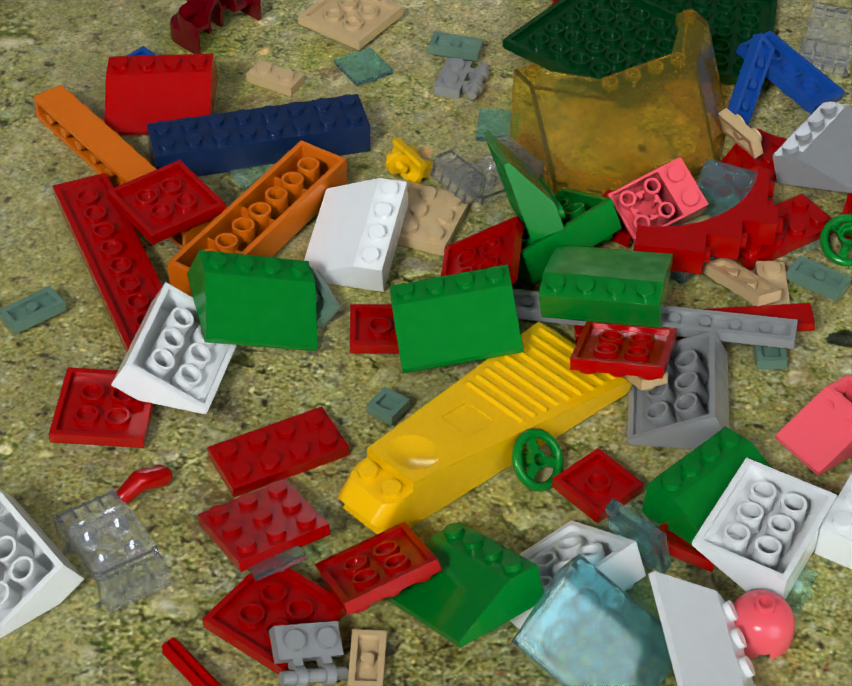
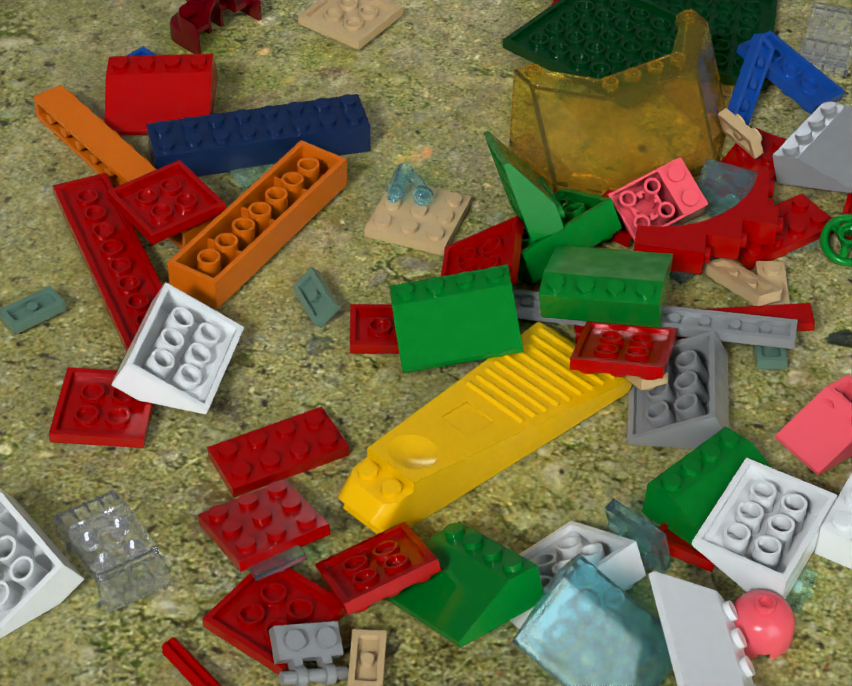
(144, 480): red arm -> none
(254, 300): green slope -> none
(275, 78): tan plate -> none
(358, 233): white slope -> none
(363, 66): clear light blue piece -> none
(388, 406): sand green plate -> none
(400, 181): none -> clear light blue plant
(406, 162): yellow hips -> none
(454, 77): light grey plate -> none
(455, 46): sand green plate -> none
(479, 178): clear plate -> none
(494, 121): clear light blue piece -> none
(529, 461): green piece -> none
(595, 482): red plate -> none
(818, 278): sand green plate -> none

